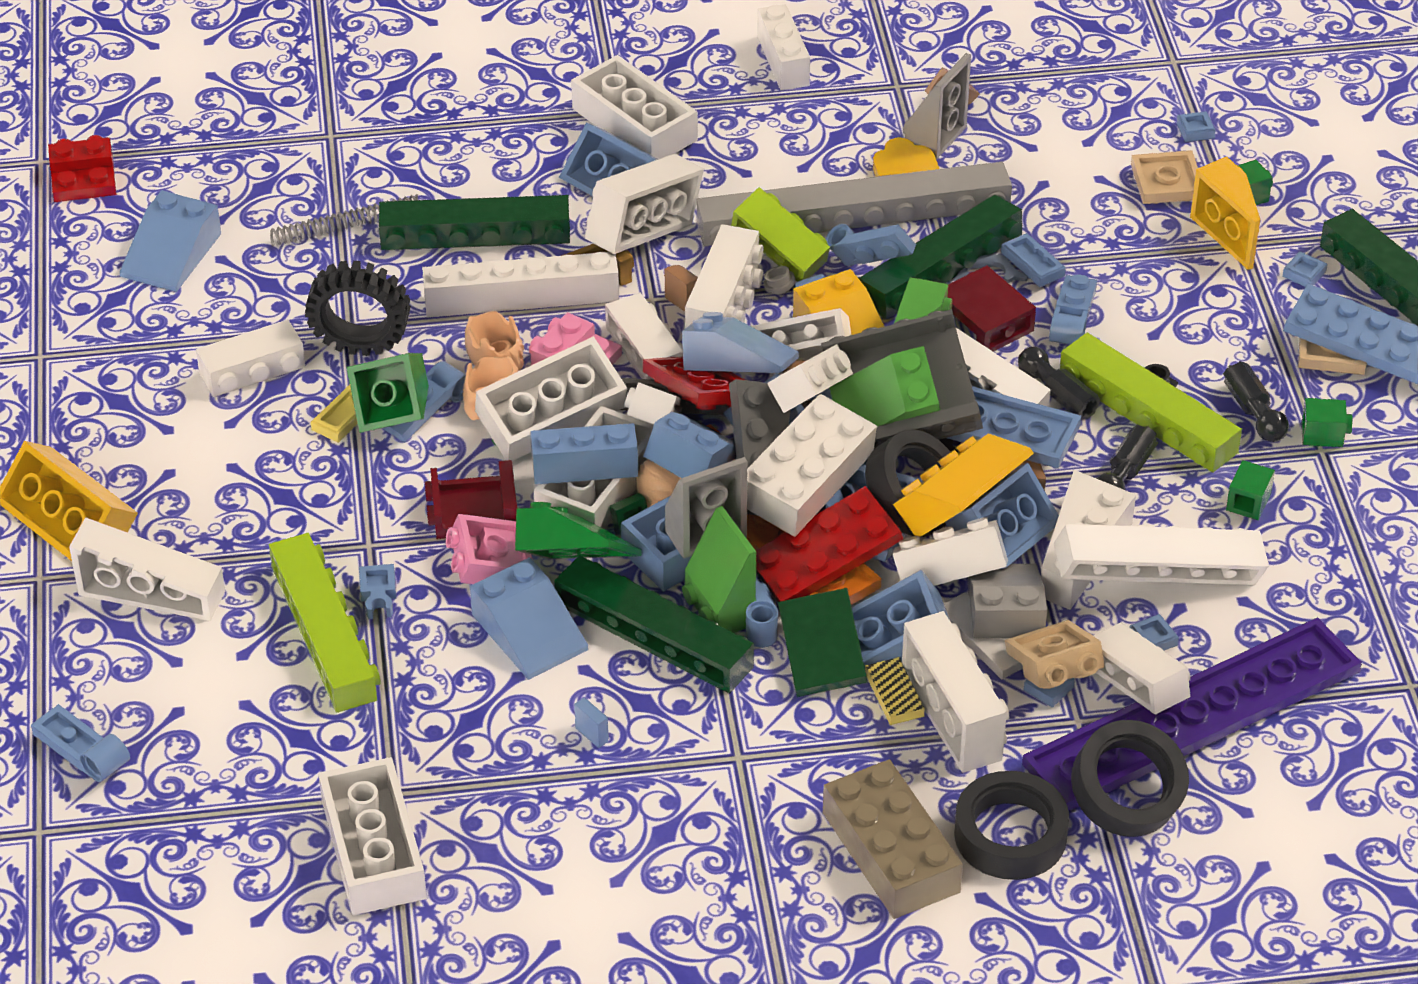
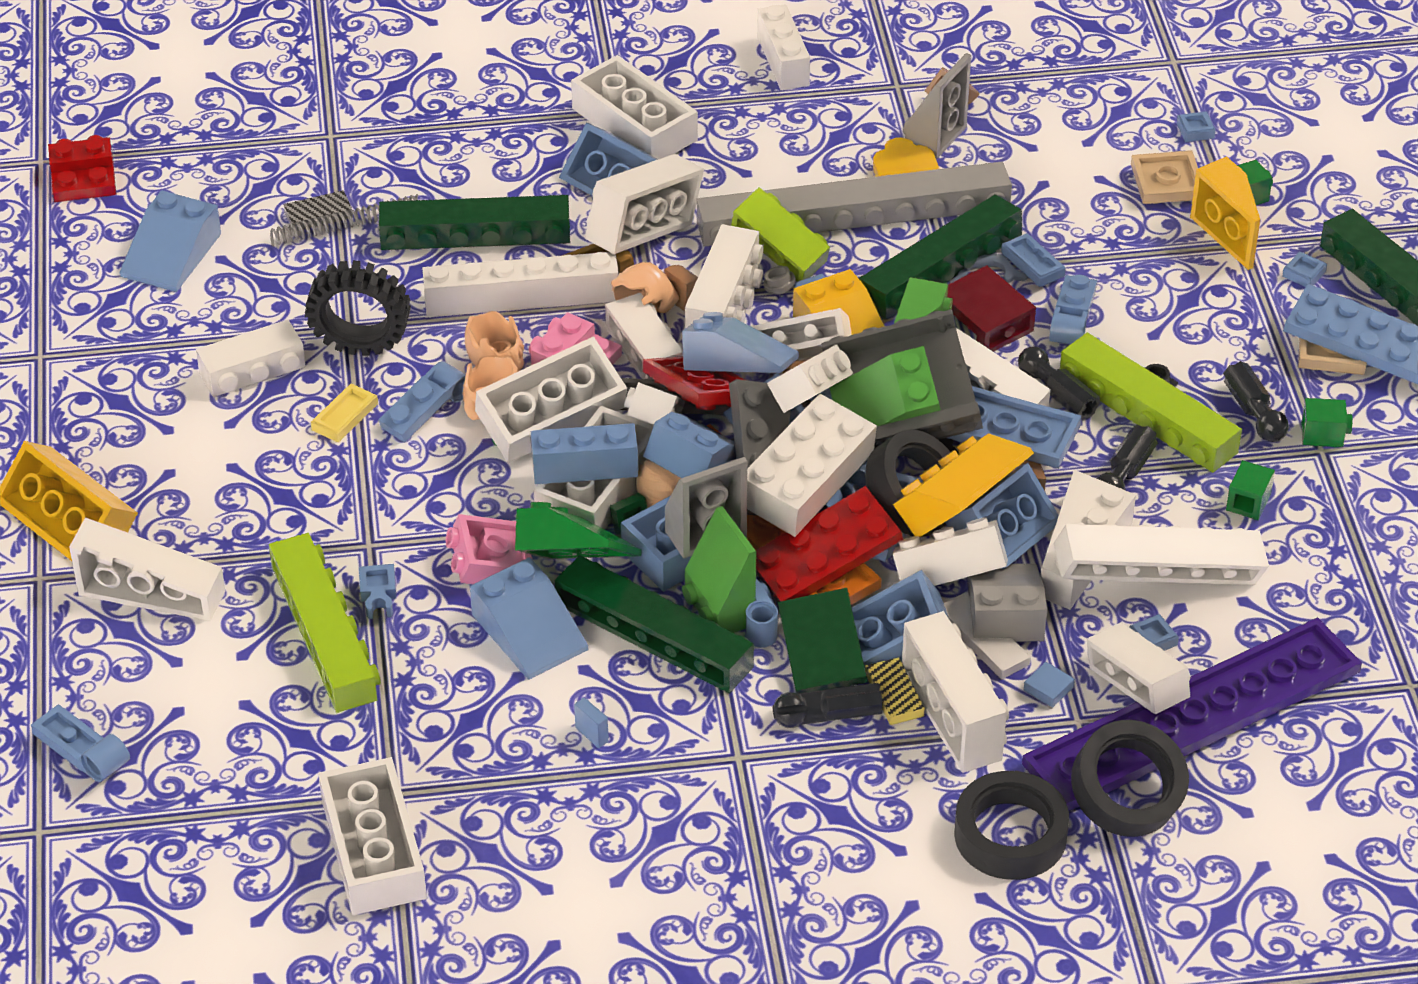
(316, 207): none -> tile
(389, 391): green slope -> none
(476, 496): dark red panel -> none
(650, 282): none -> light nougat hair
(827, 705): none -> black piece
(869, 245): medium blue plate -> none
(892, 839): dark tan brick -> none
(1056, 654): tan plate -> none

